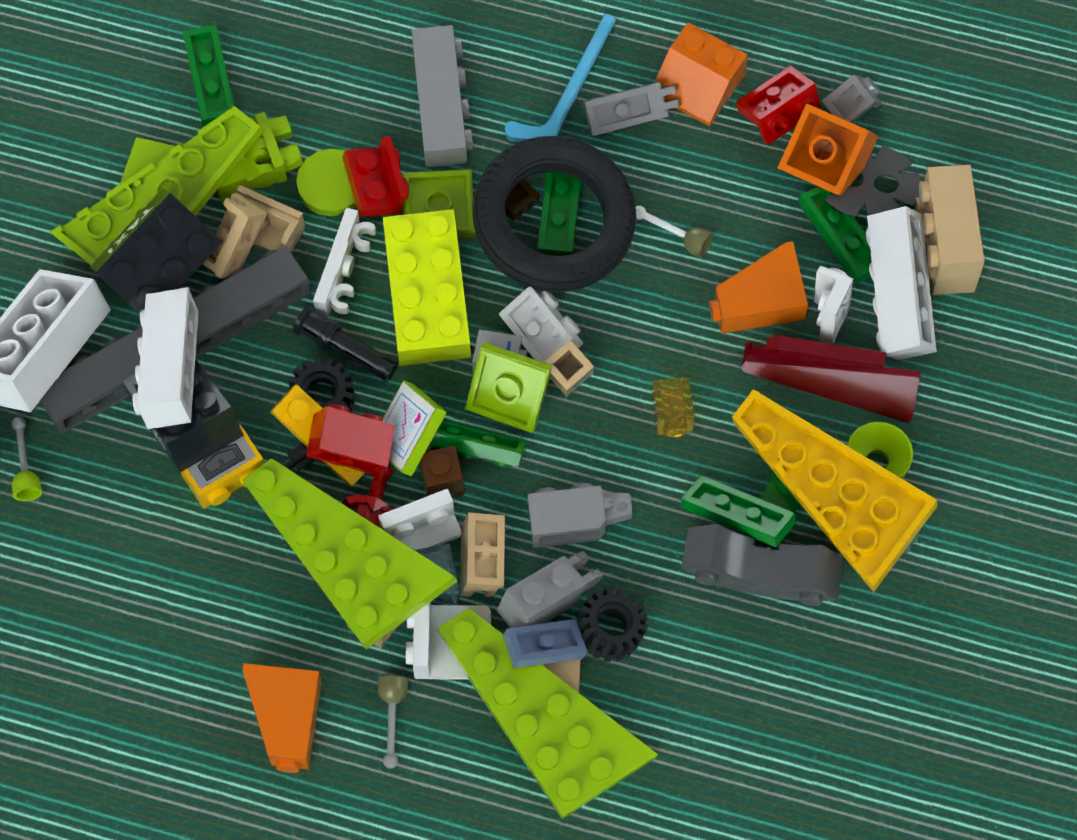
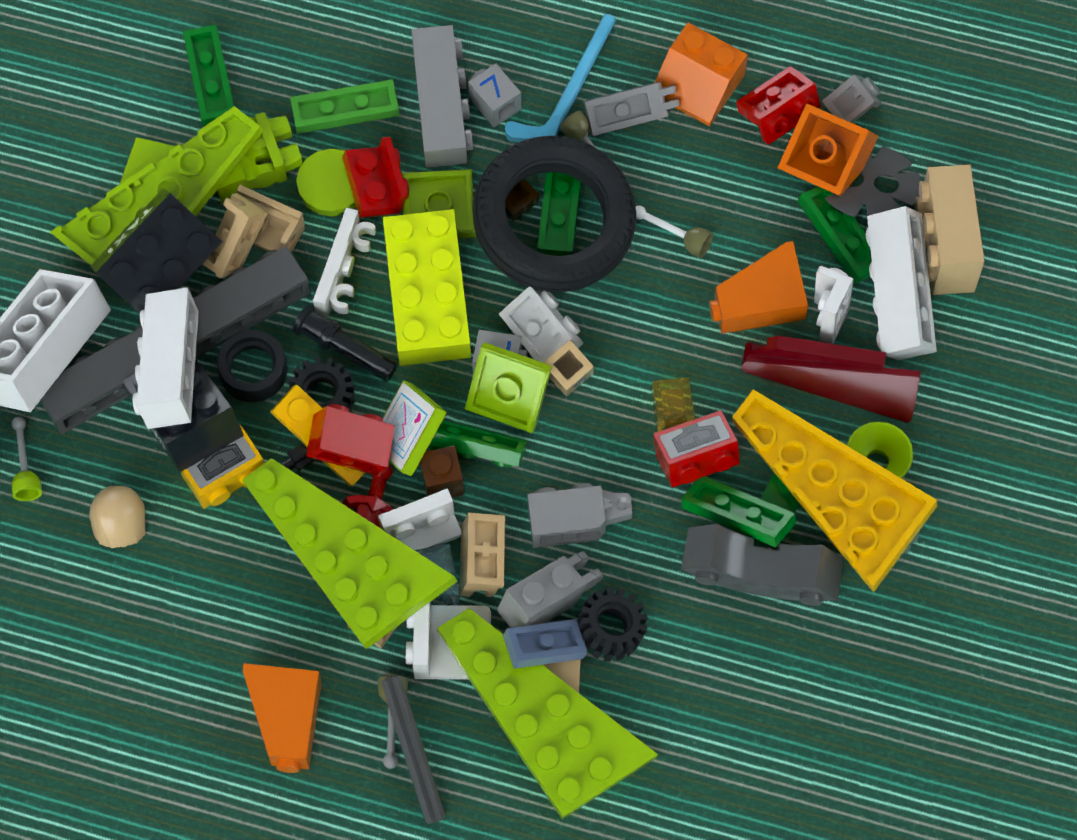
(117, 517): none -> tan hair
(252, 340): none -> black tyre
(344, 106): none -> bright green plate
(413, 749): none -> dark grey axle
(494, 94): none -> light grey brick
(576, 127): none -> olive hinge
(696, 449): none -> red brick

